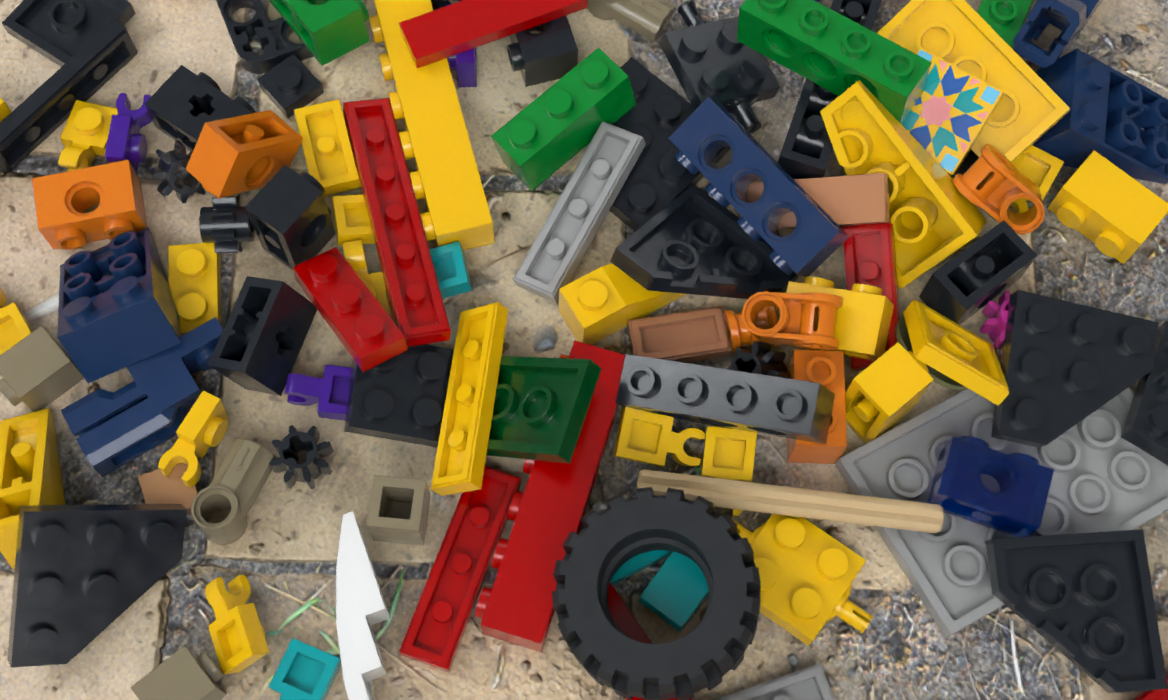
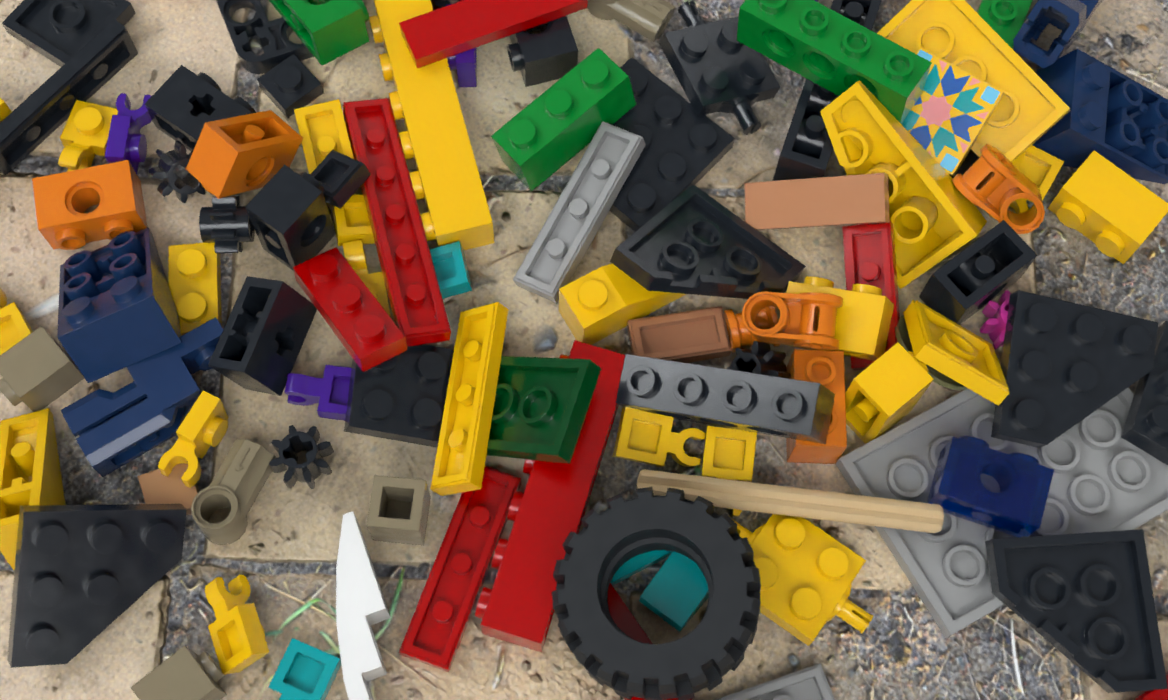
(340, 177): none -> black tile
(815, 233): dark blue brick -> none

